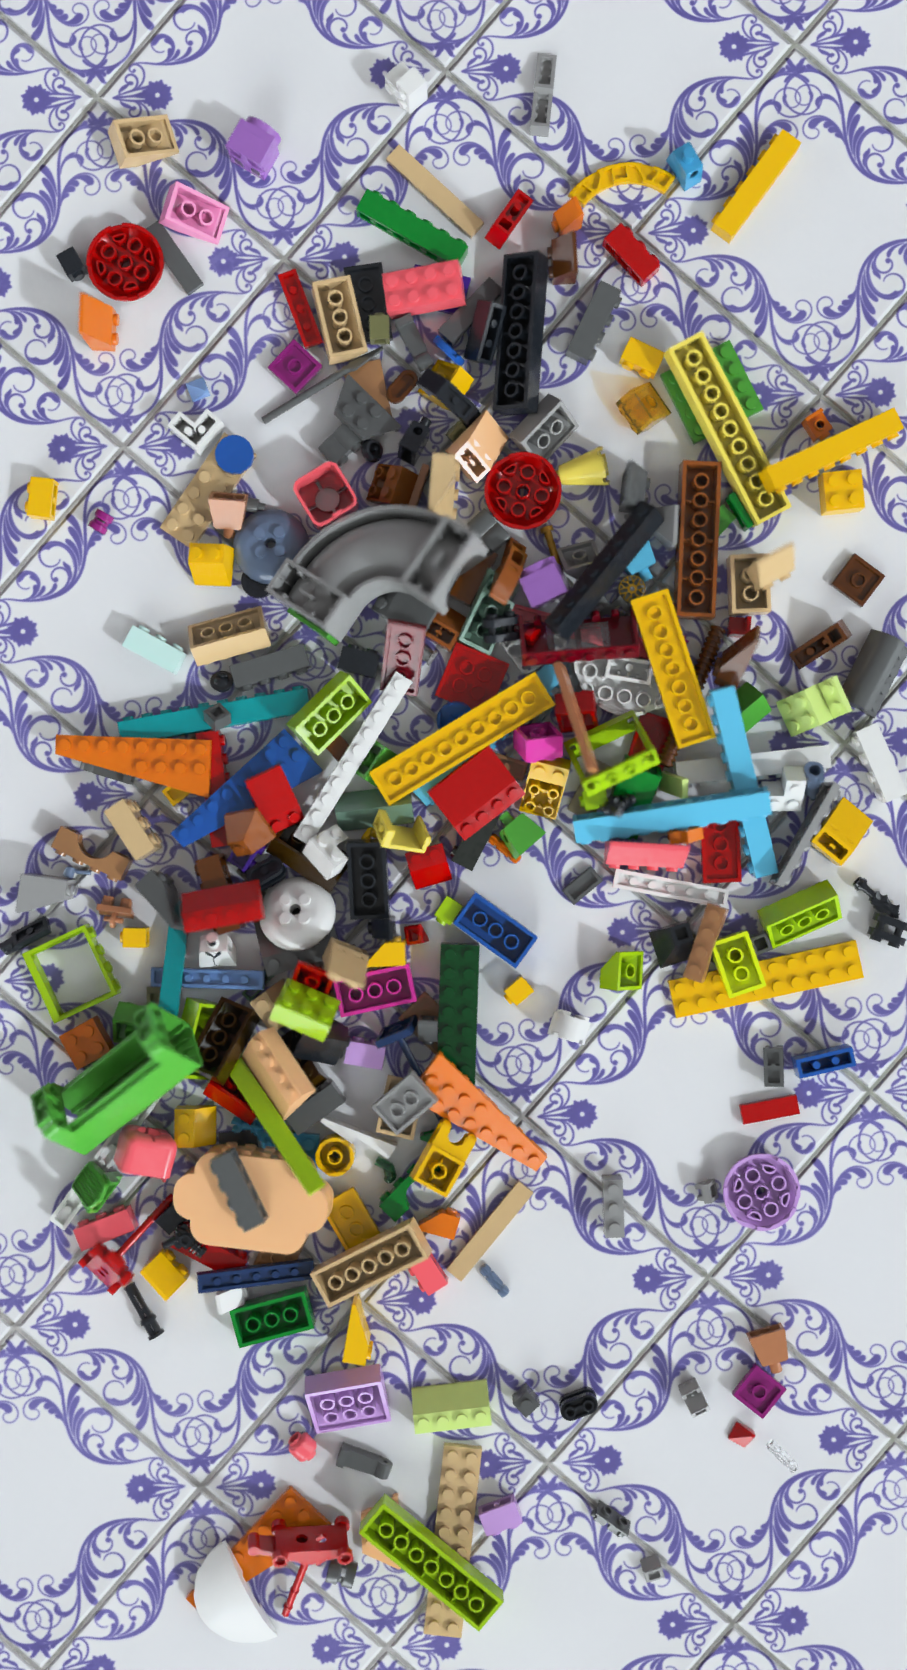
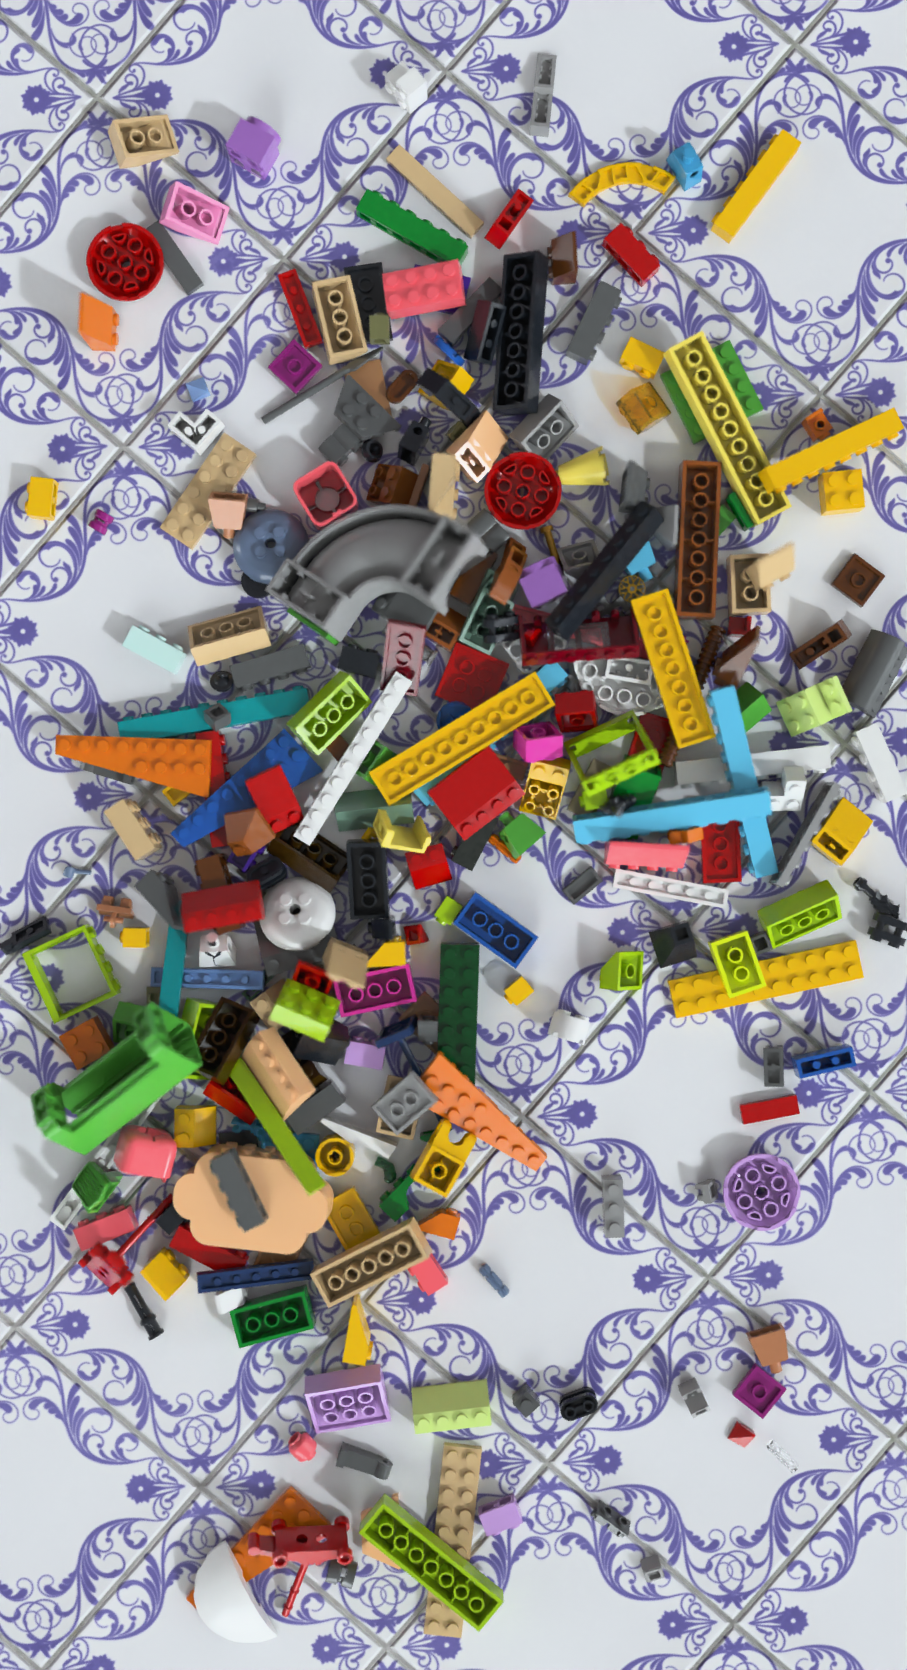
(43, 890): light grey slope -> none
(71, 843): medium nougat arch -> none
(72, 264): black brick -> none
(185, 1239): black piece -> none
(211, 564): yellow slope -> none
(234, 454): blue tile -> none
(325, 851): white brick -> none
(414, 342): dark grey leg -> none
(489, 1230): tan tile -> none
(568, 217): orange slope -> none
(576, 718): nougat tile -> none
(674, 784): yellowish green tile -> none
(704, 943): medium nougat arch -> none
(815, 776): sand blue animal -> none

